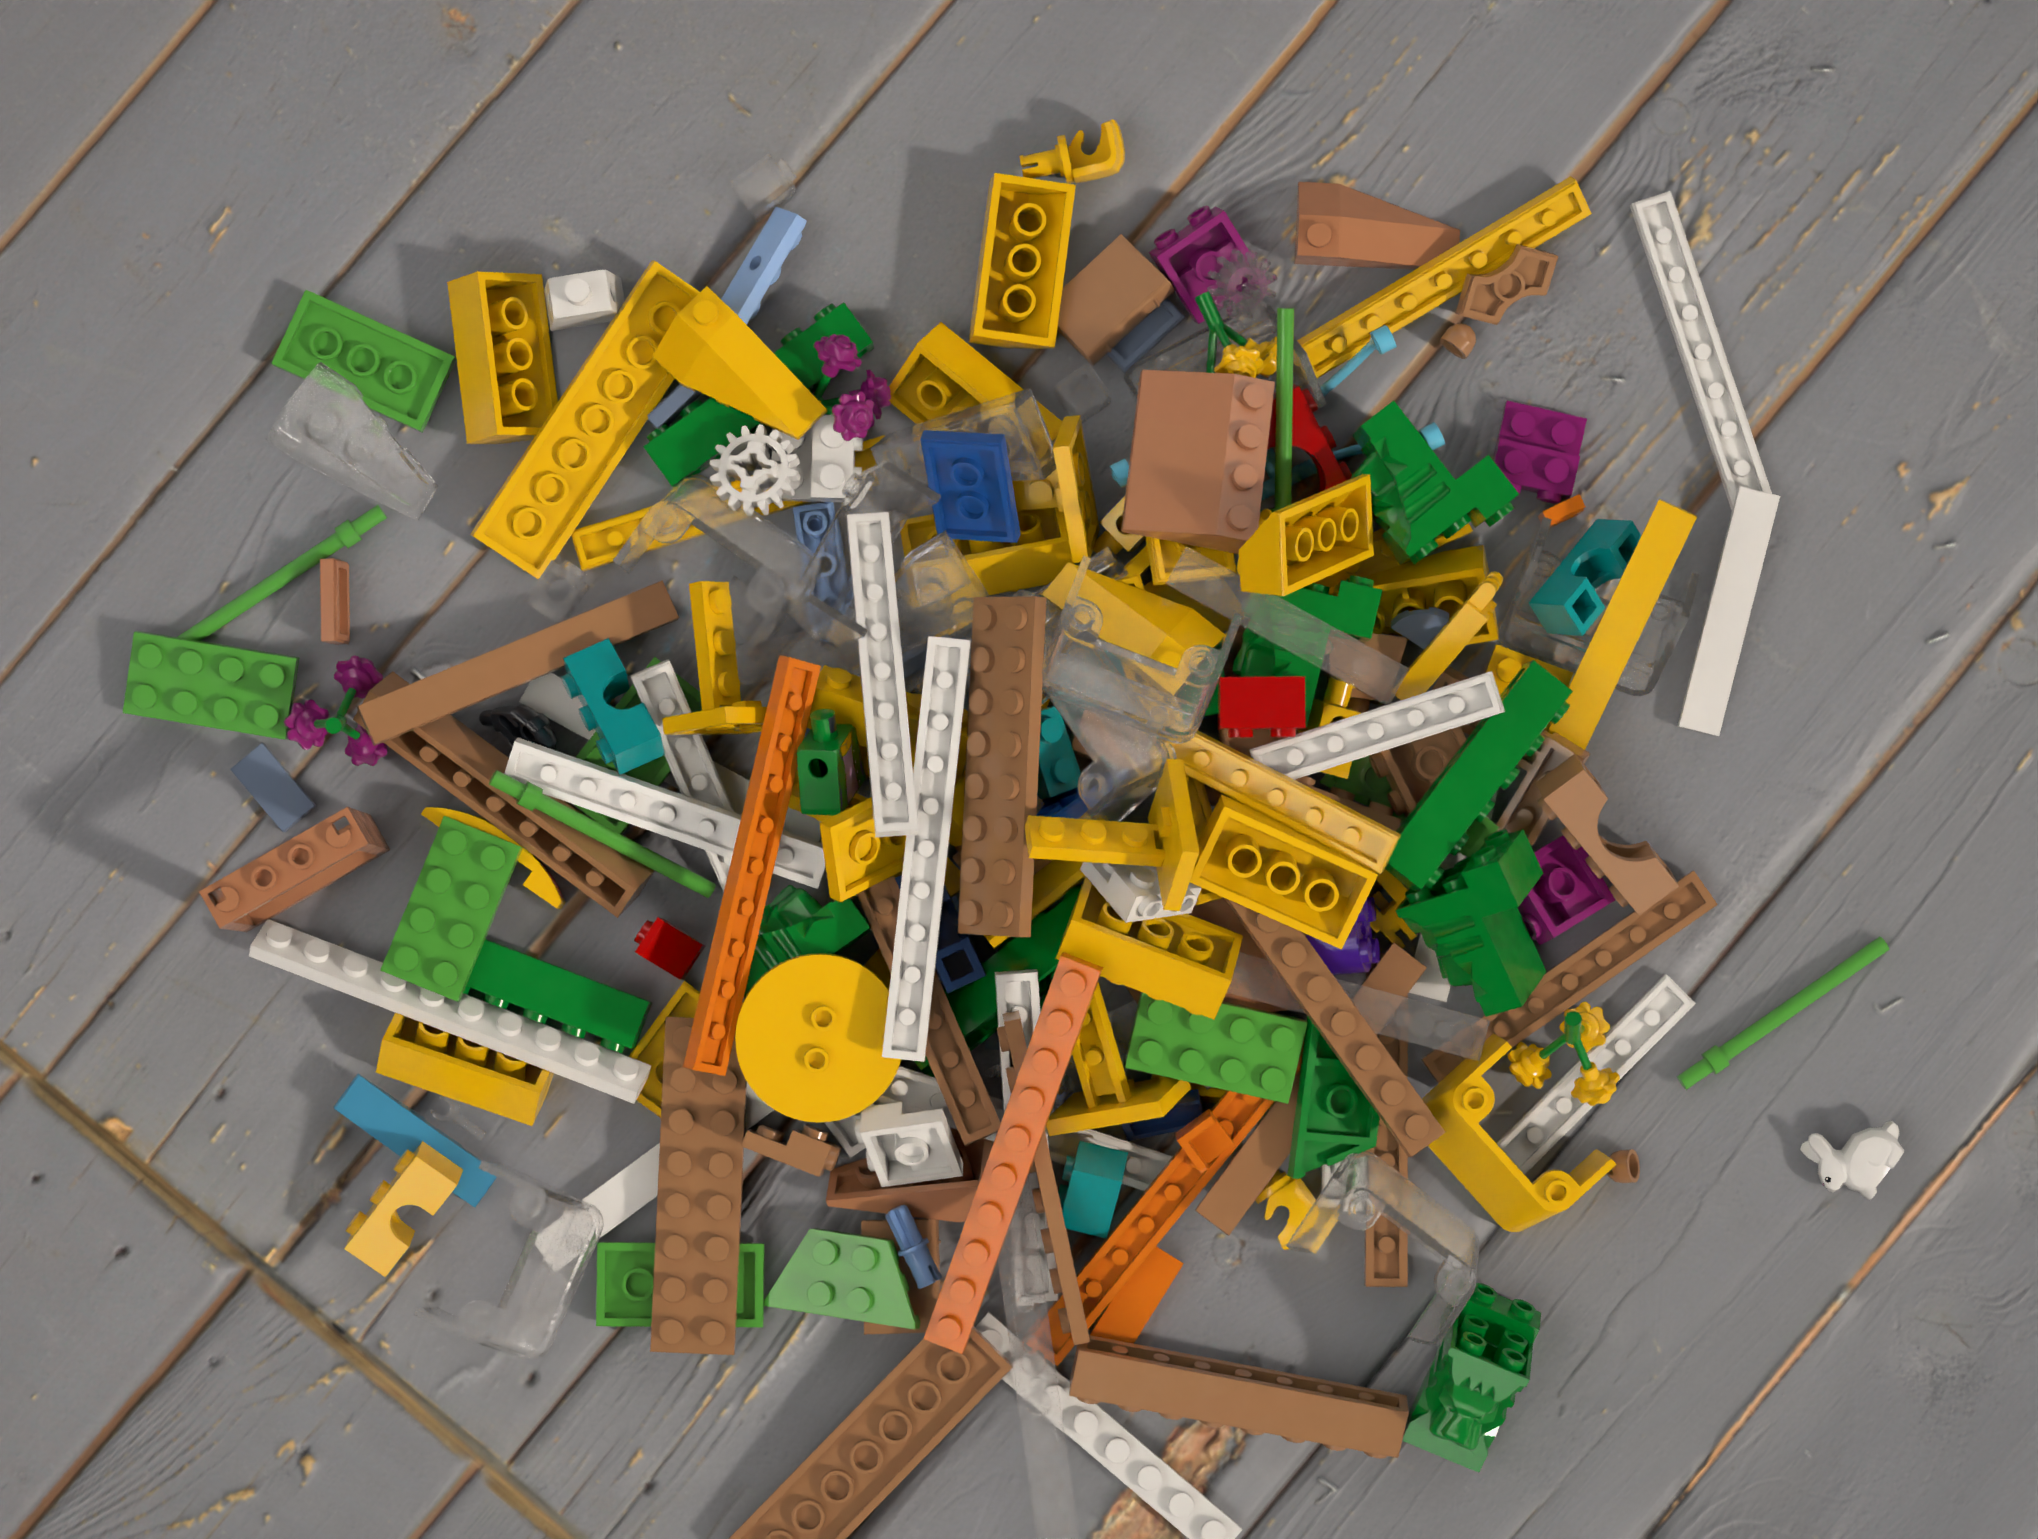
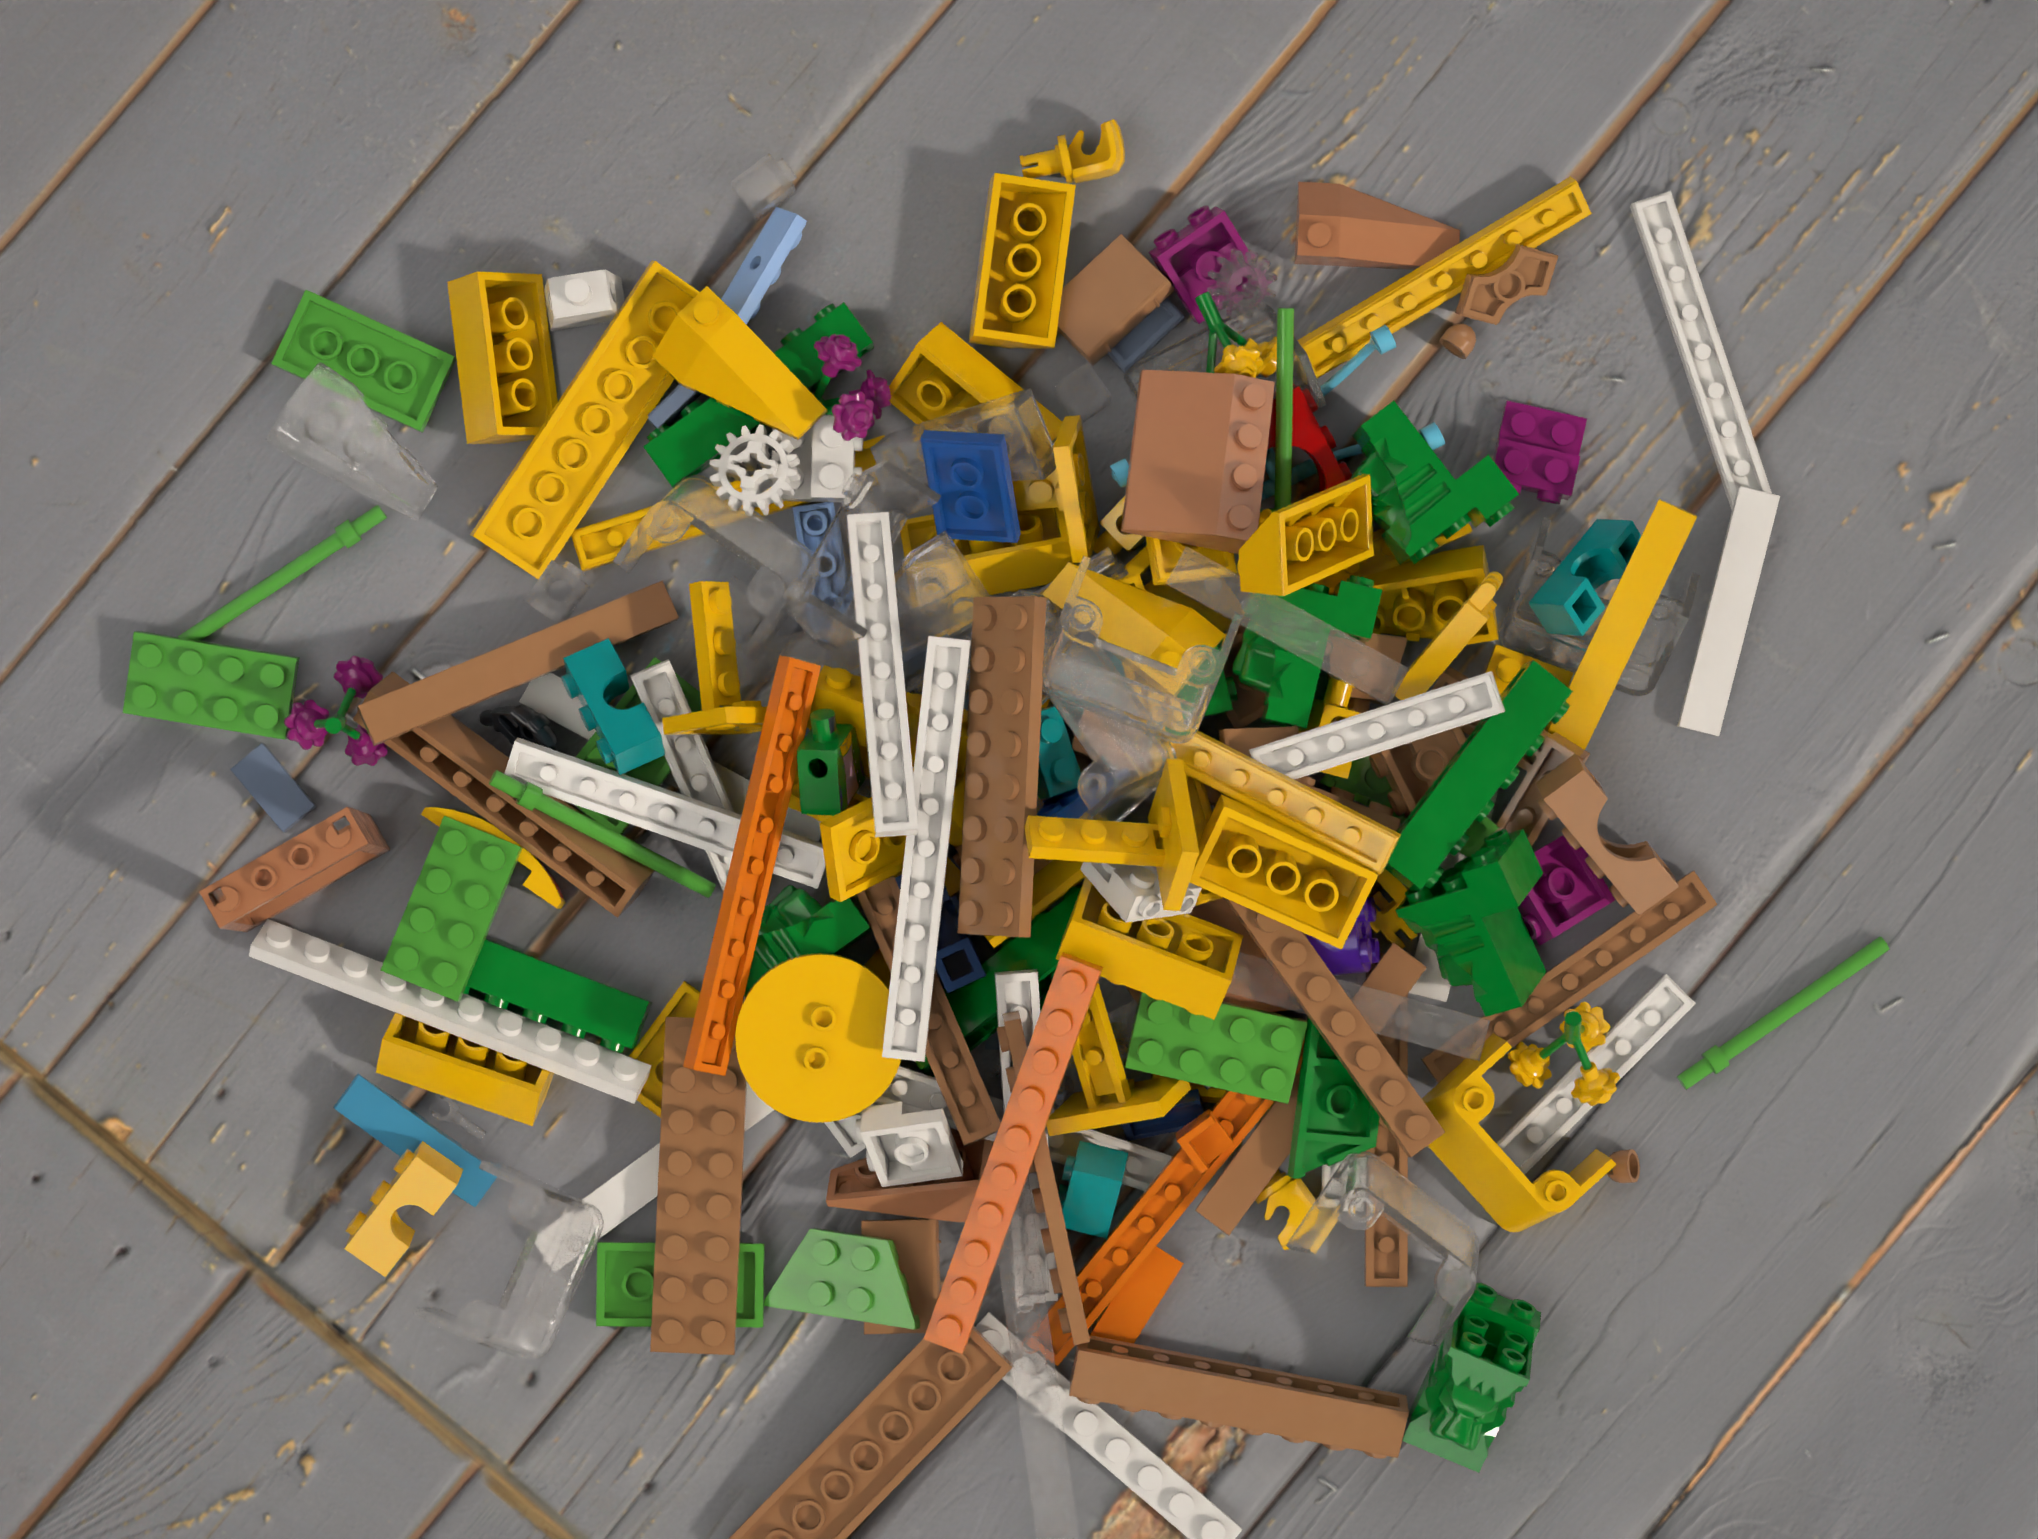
(334, 601): nougat tile -> none
(668, 947): red slope -> none
(805, 1149): medium nougat plate -> none
(913, 1246): medium blue axle -> none
(1261, 705): red brick -> none
(1420, 625): sand blue tile -> none
(1563, 511): orange tile -> none
(1860, 1162): white animal -> none

